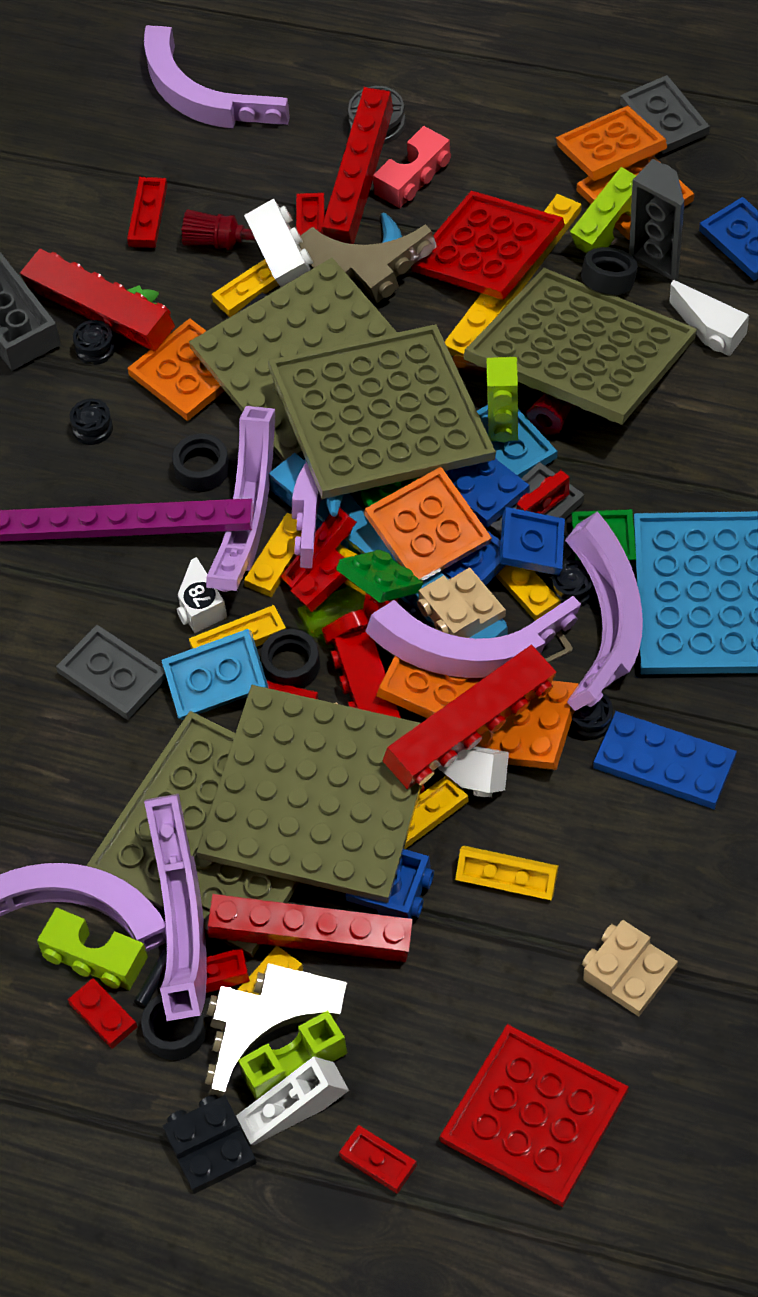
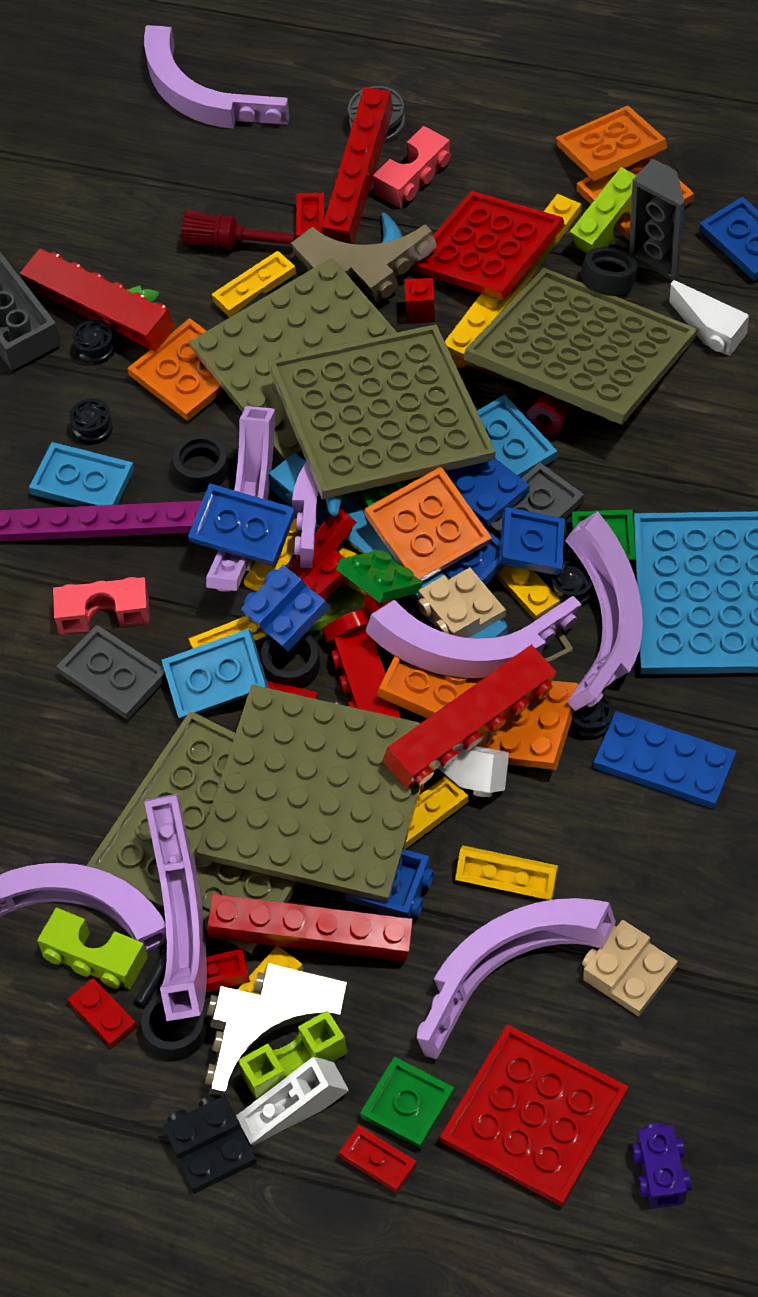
(78, 603): none -> coral arch
(80, 477): none -> dark azure plate
(147, 212): red plate -> none
(199, 604): white slope -> none
(242, 524): none -> blue plate
(279, 242): white brick -> none
(284, 607): none -> blue plate
(407, 1103): none -> green plate
(419, 300): none -> red brick
(500, 940): none -> lavender arch
(502, 399): lime arch -> none
(547, 495): red plate -> none
(660, 1156): none -> dark purple brick
(667, 112): dark grey plate -> none

